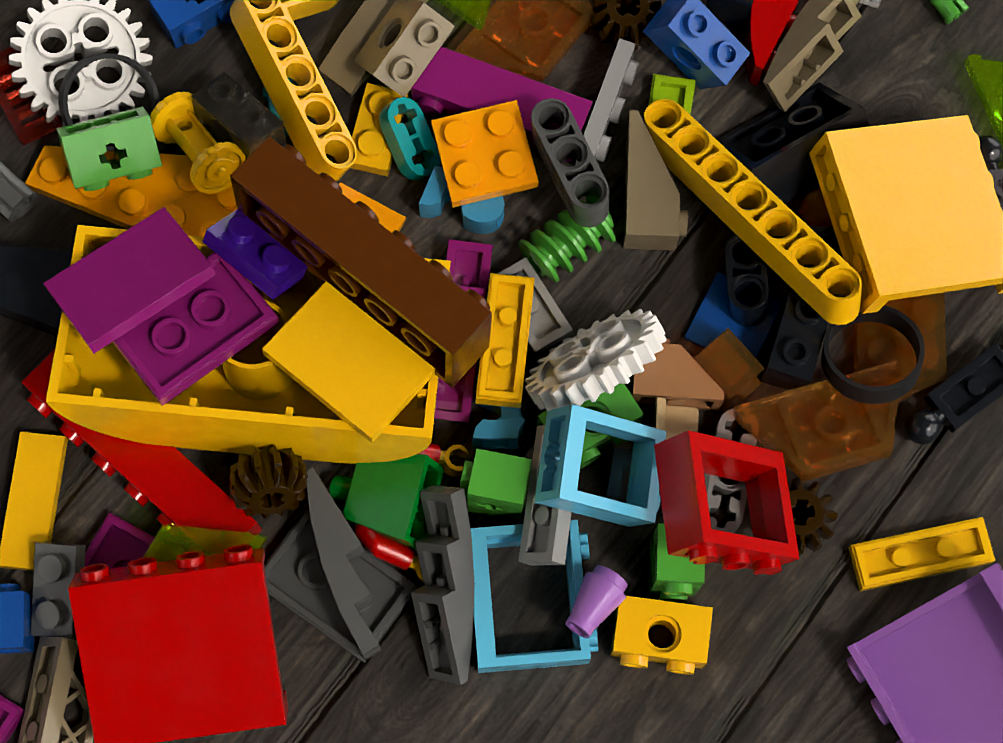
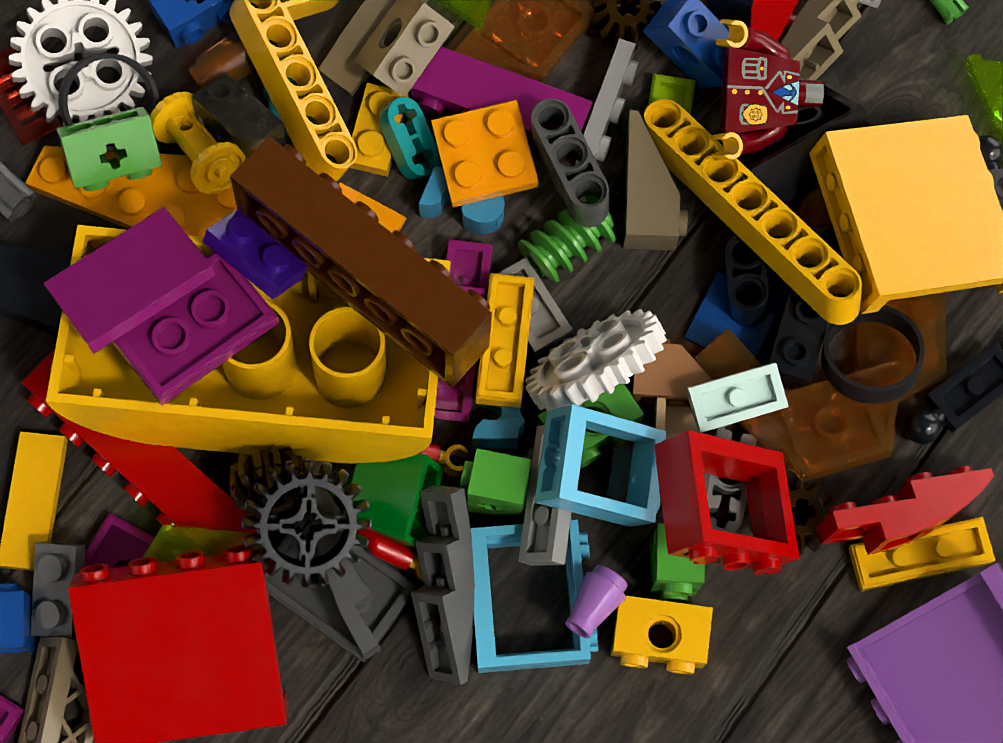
(220, 58): none -> clear orange brick
(329, 523): none -> black gear
(348, 361): yellow tile -> none
(736, 397): none -> light aqua plate
(759, 91): none -> dark red torso
(909, 514): none -> red slope

